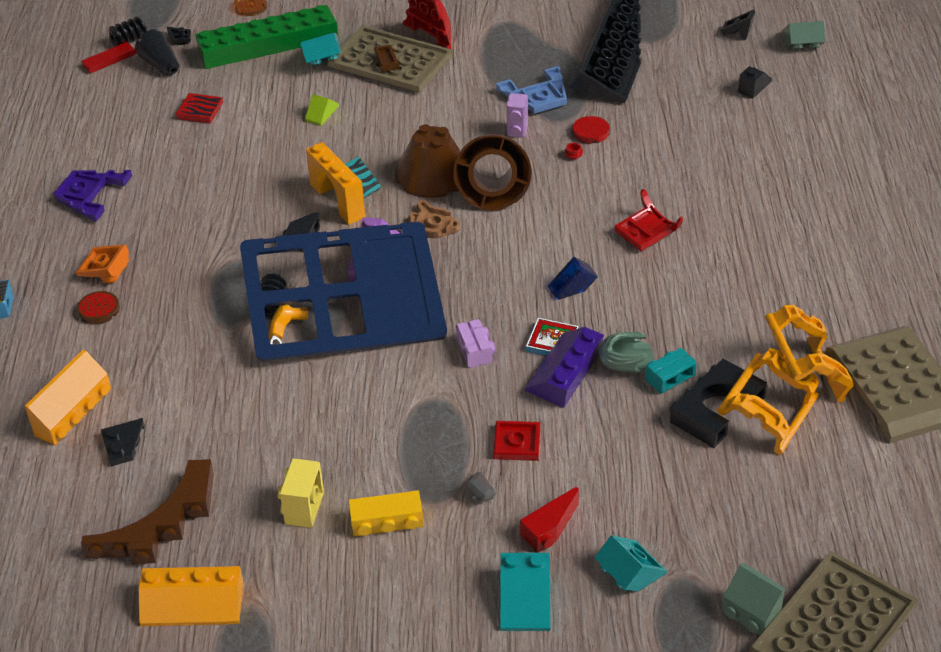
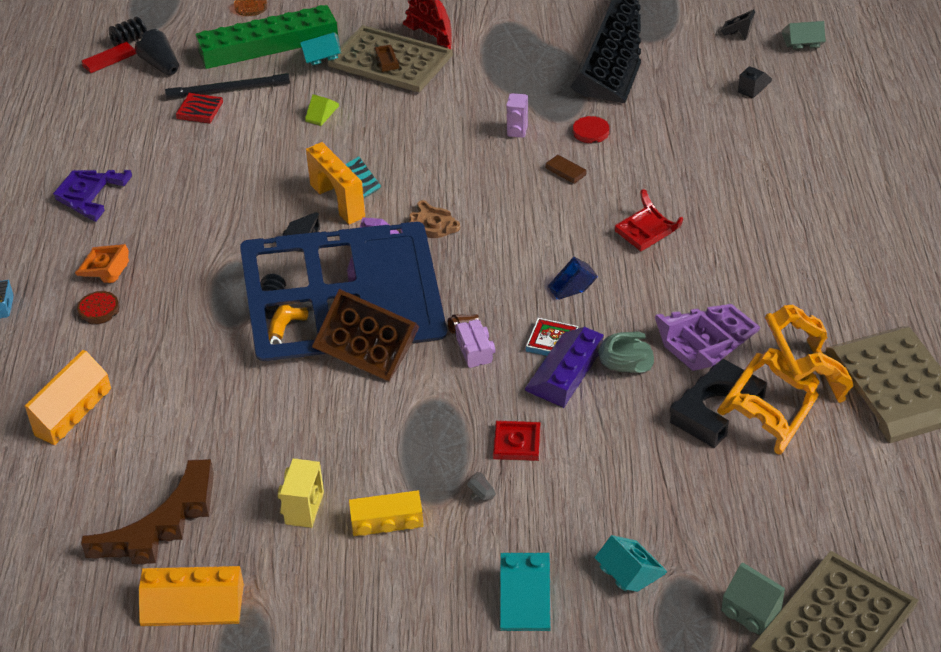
(122, 441): black wing -> none
(179, 35): black piece -> none
(179, 92): none -> black piece
(365, 335): none -> reddish brown slope
(428, 163): reddish brown cone -> none
(459, 318): none -> reddish brown cone
(496, 192): reddish brown cone -> none
(541, 95): medium blue wing -> none
(546, 524): red slope -> none
(565, 169): none -> reddish brown tile
(573, 150): red plate -> none
(670, 370): teal brick -> none
(705, 336): none -> medium lavender wedge

